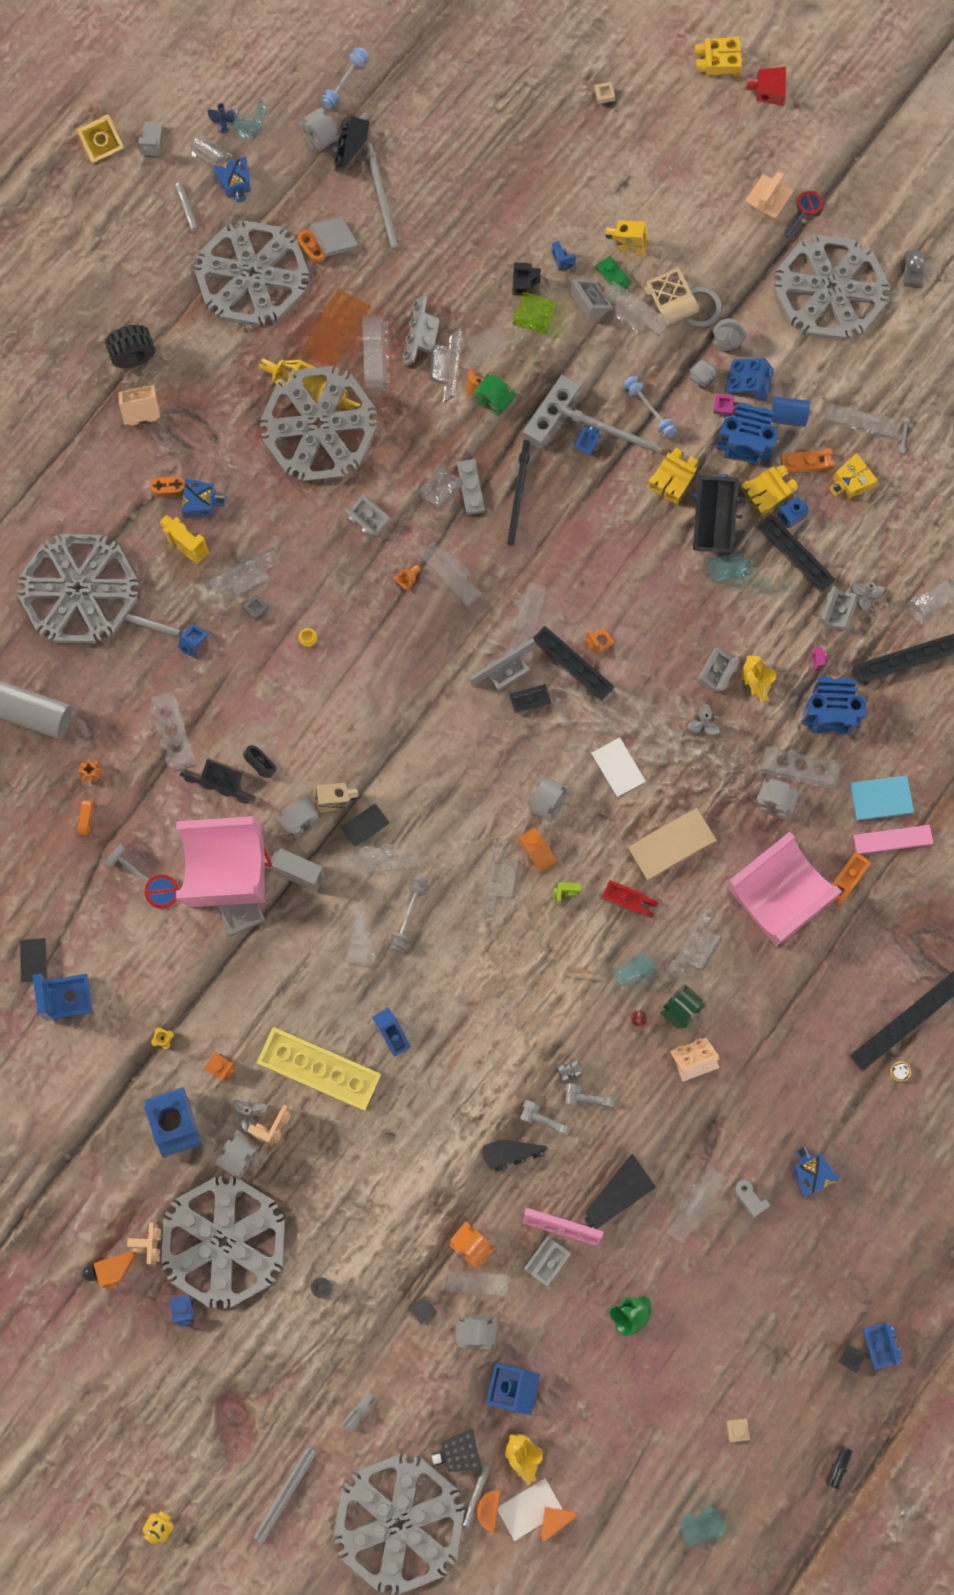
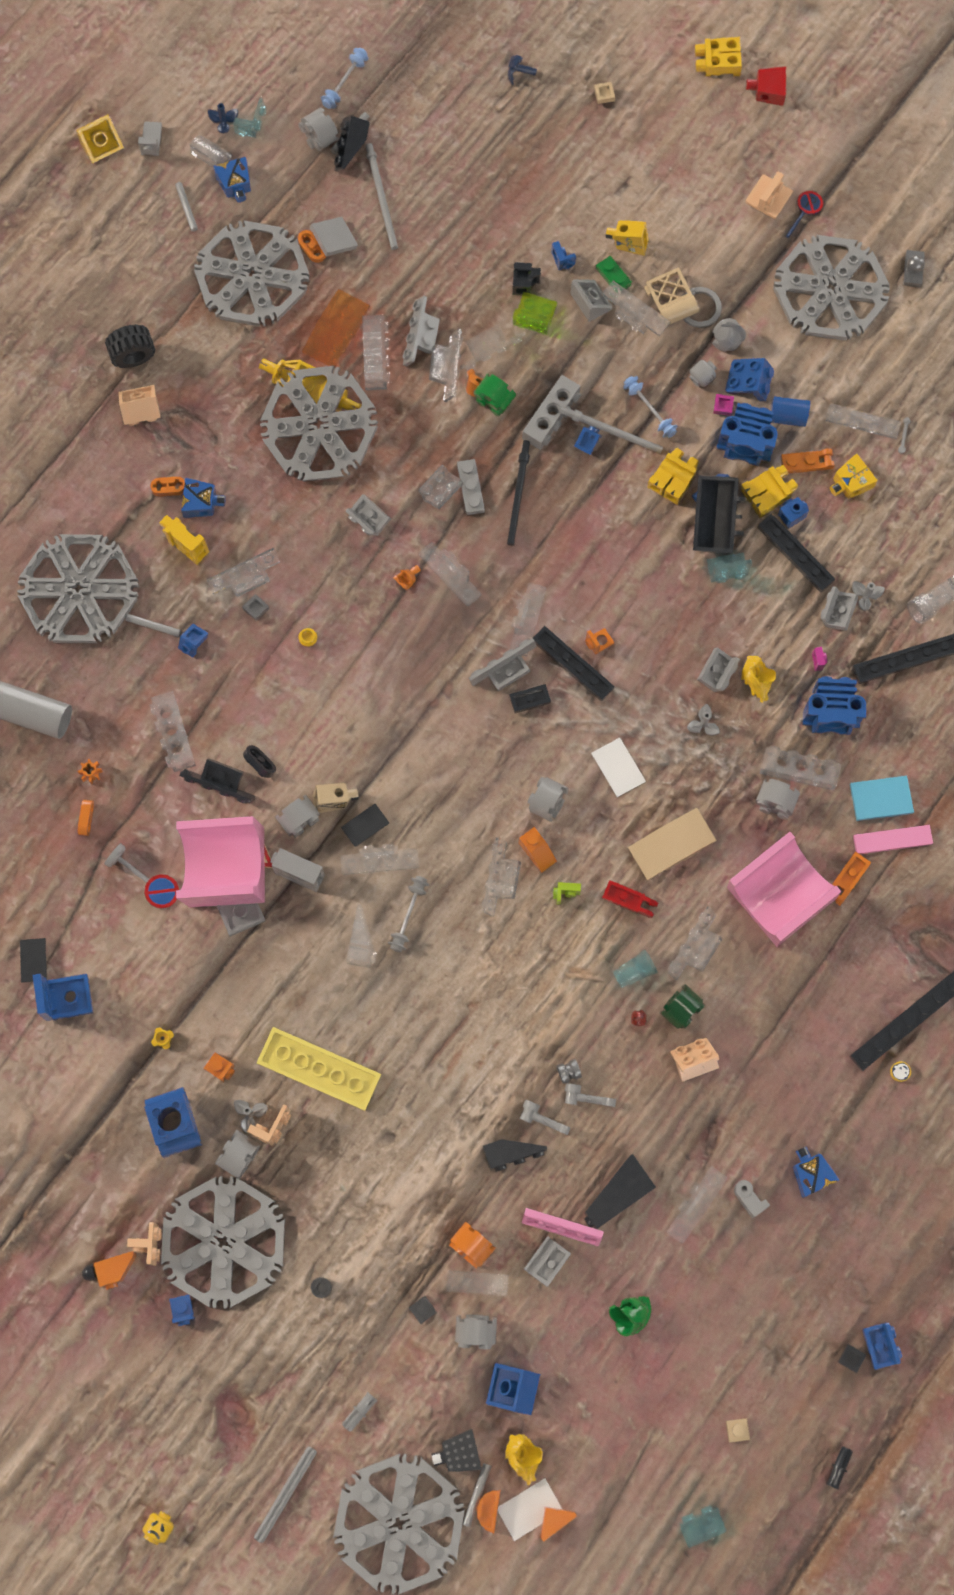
(391, 1031): blue slope -> none
(515, 66): none -> dark blue plant

